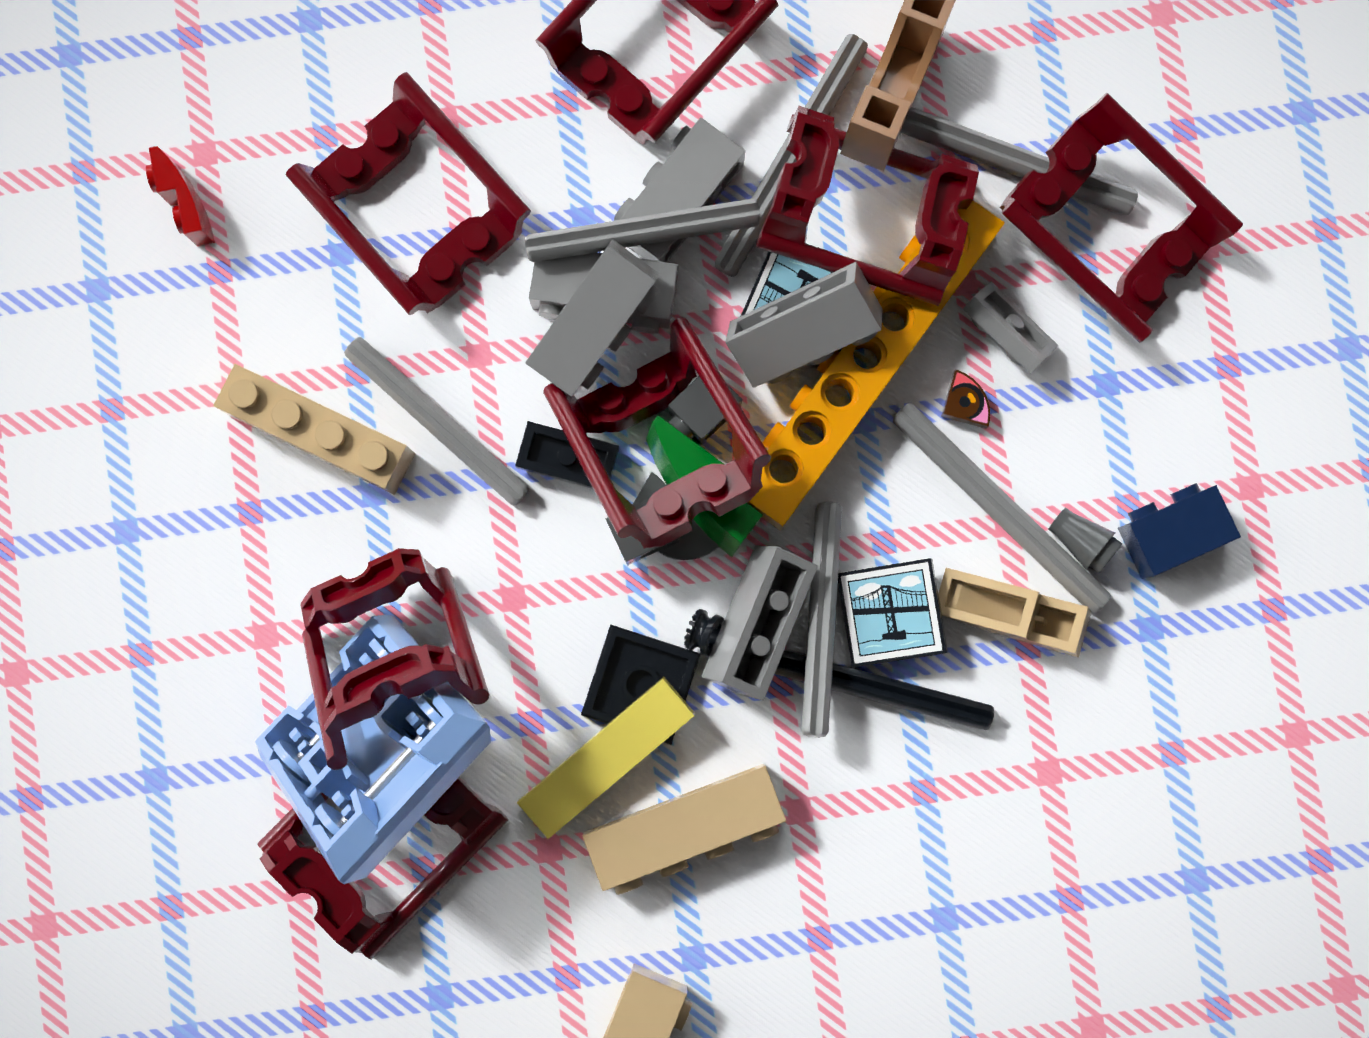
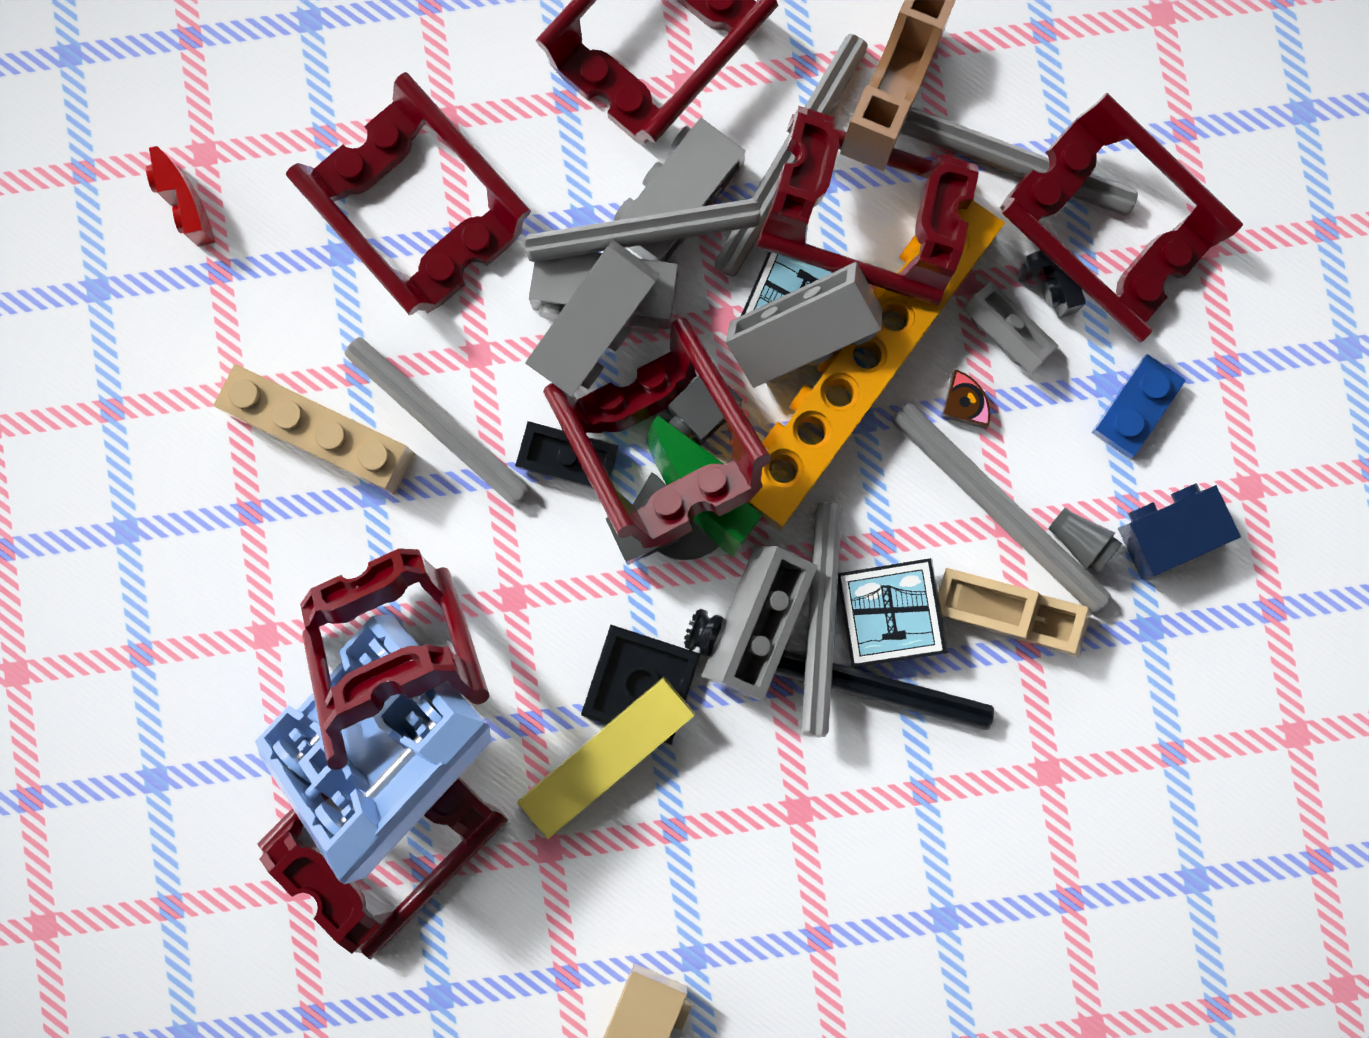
(683, 828): tan brick -> none
(1058, 288): none -> black bracket
(1138, 406): none -> blue plate

